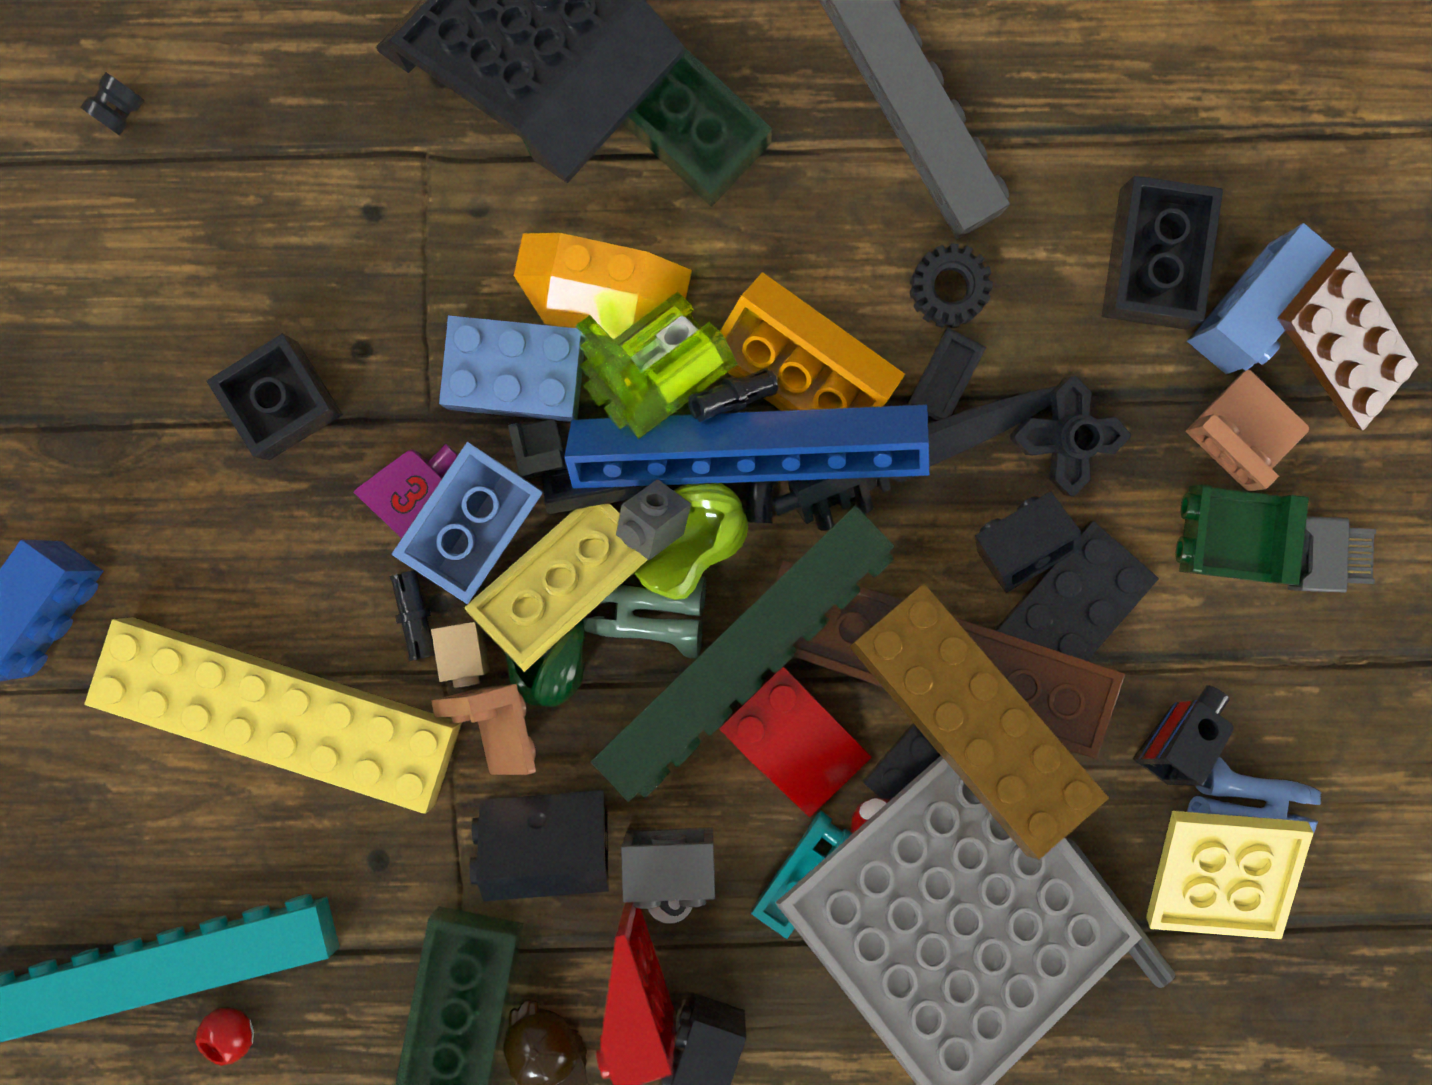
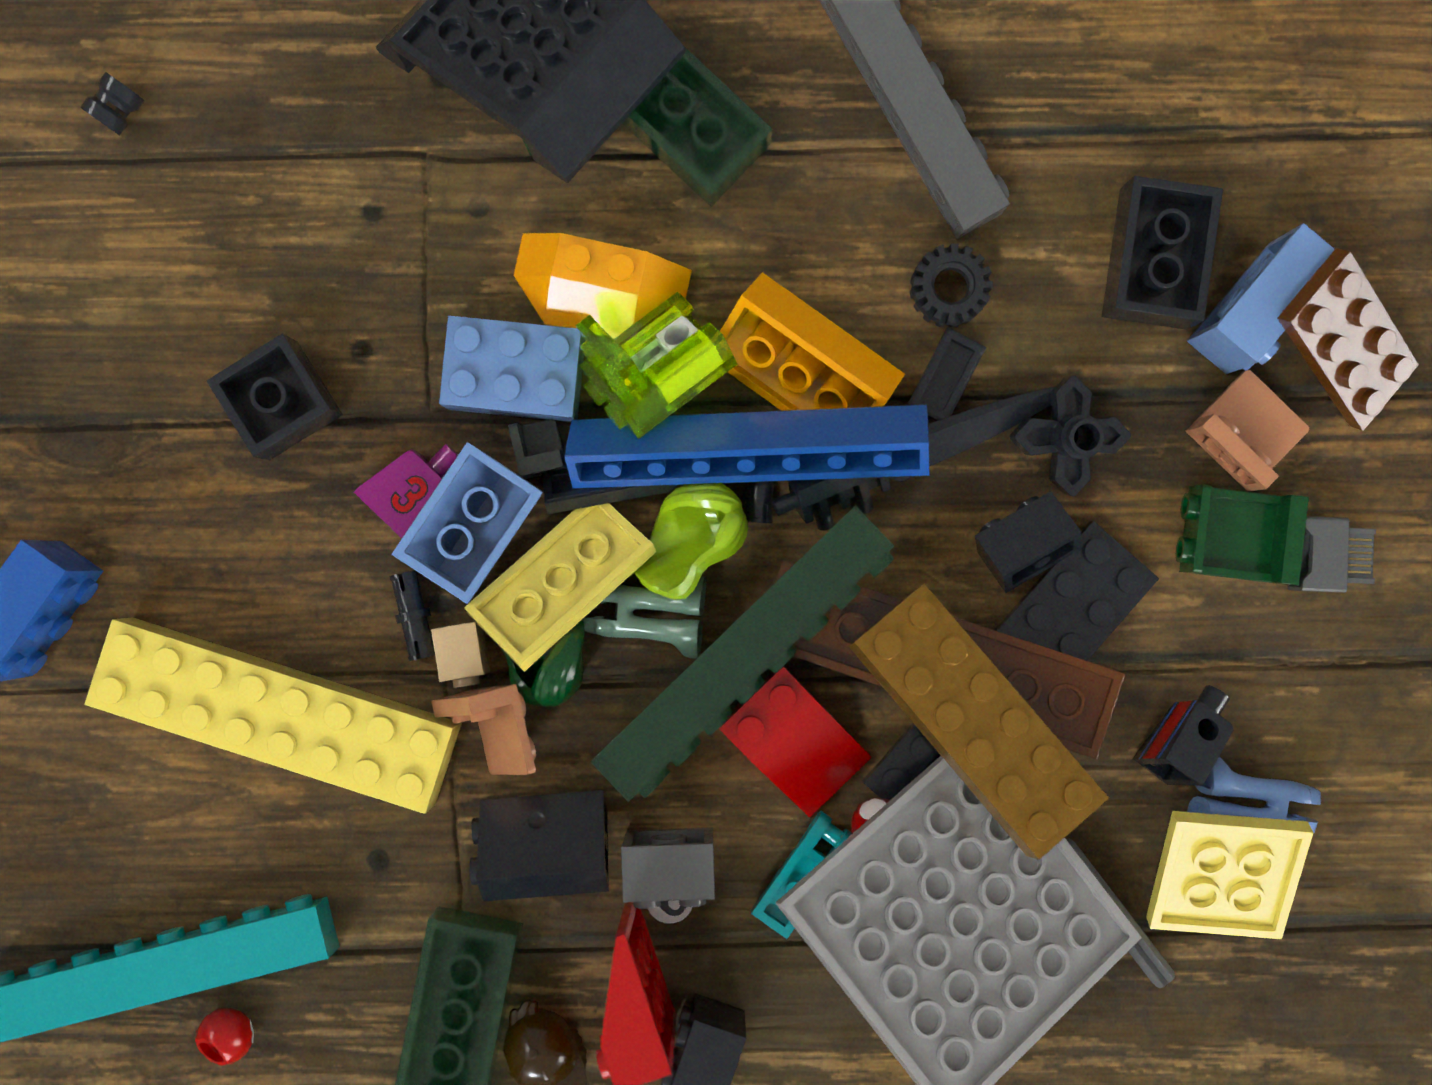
(653, 519): dark grey brick -> none
(732, 394): black pin -> none

